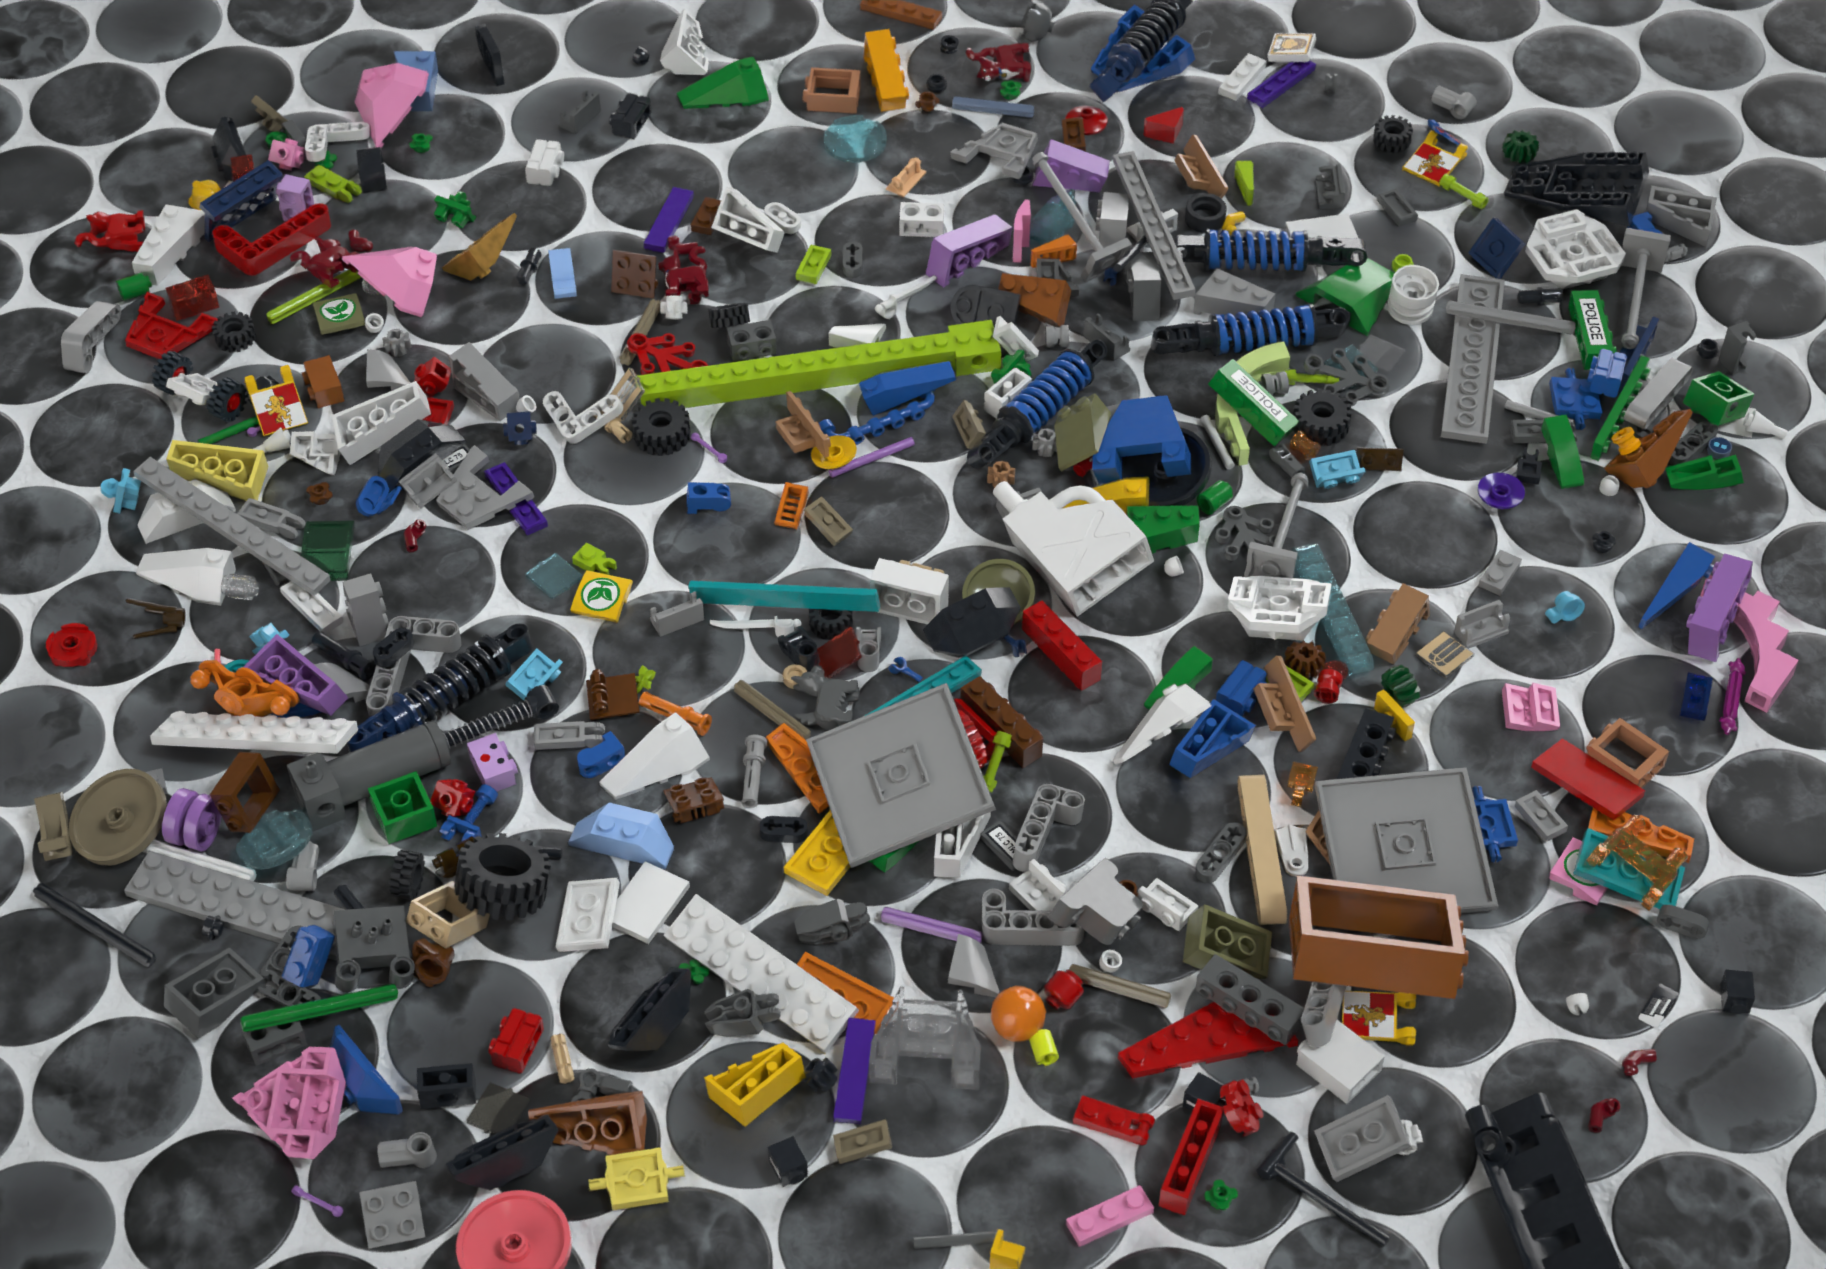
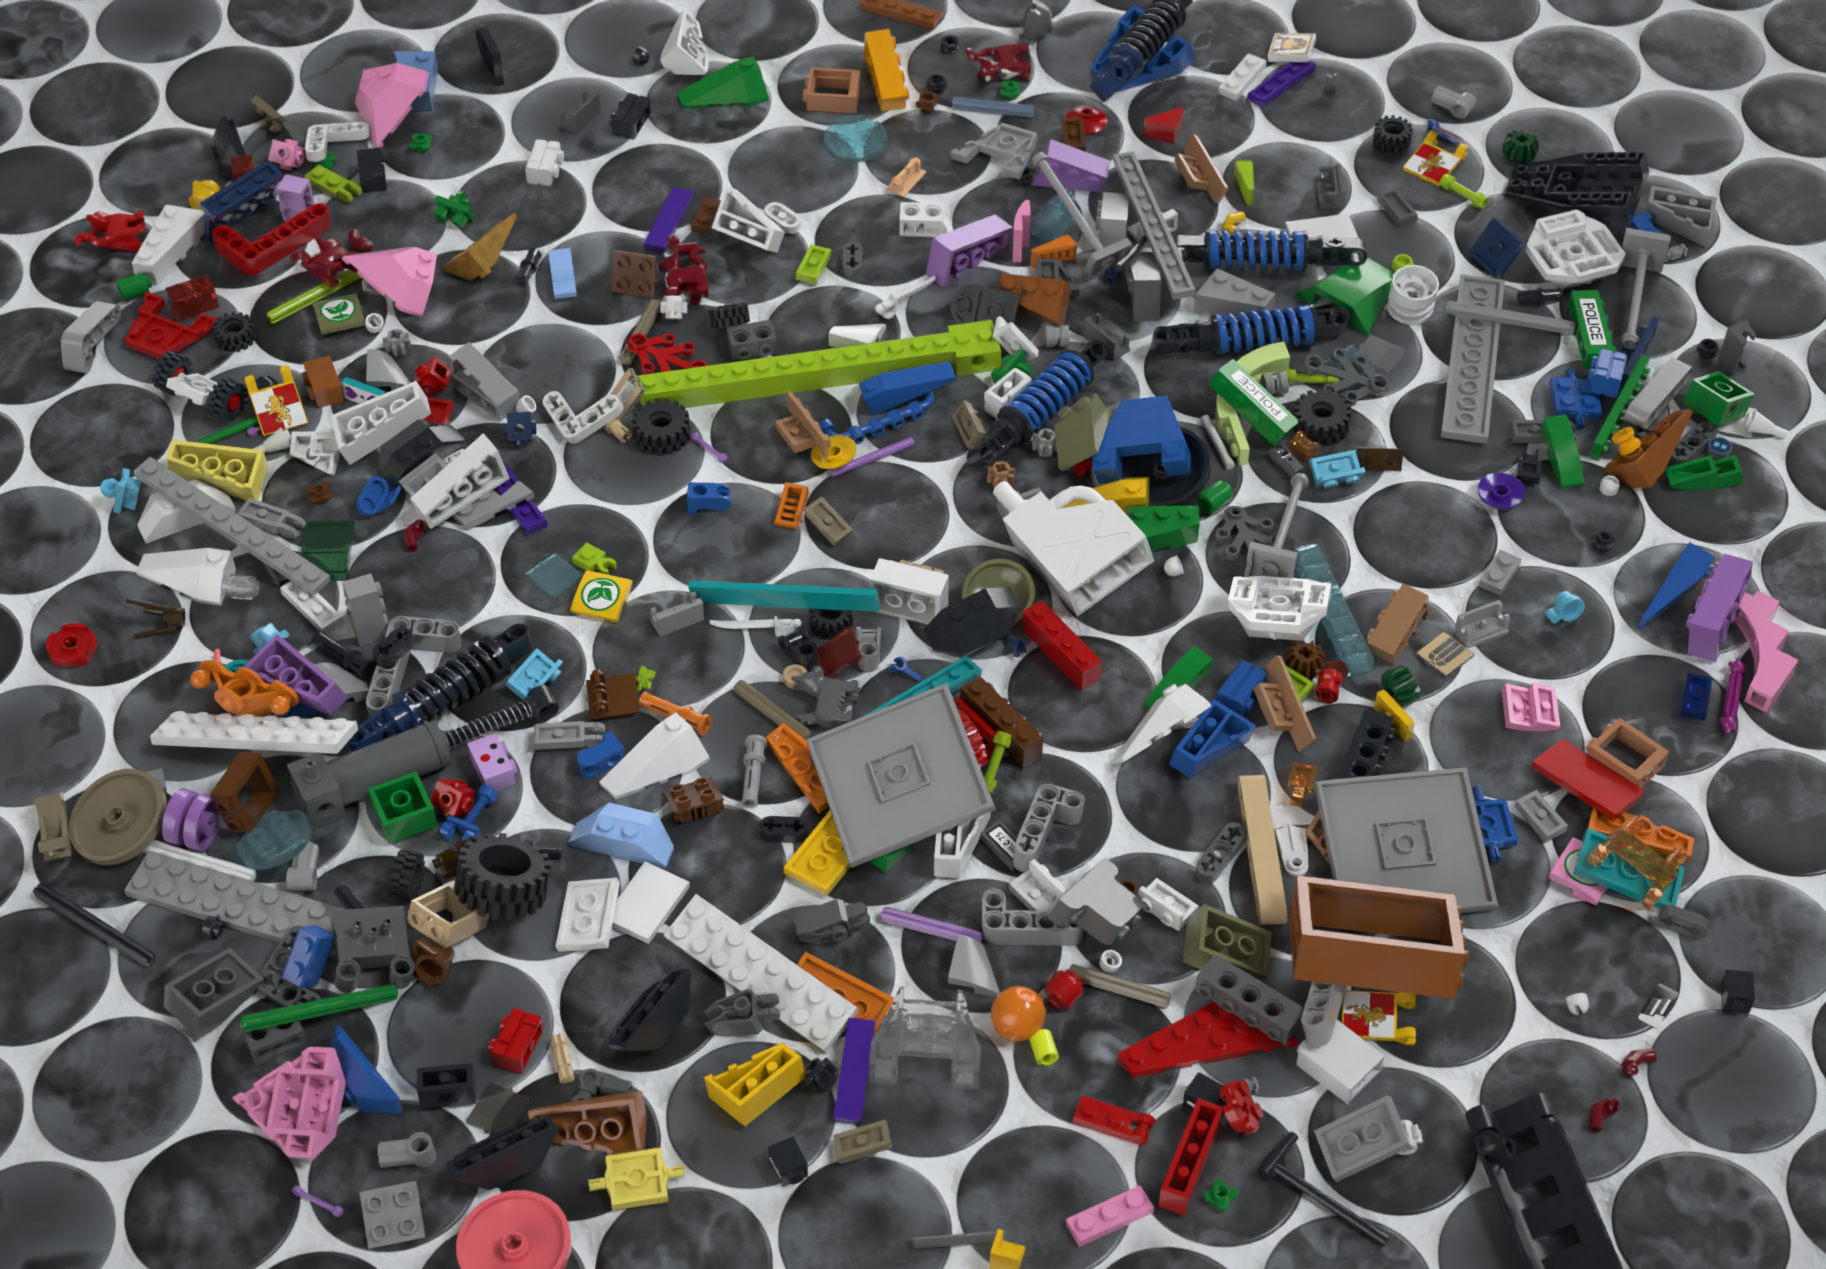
(277, 135): green tile -> none
(359, 391): none -> tile
(461, 482): none -> white wedge
(697, 971): green plant -> none
(1208, 202): black tyre -> none
(1529, 411): light grey bar -> none

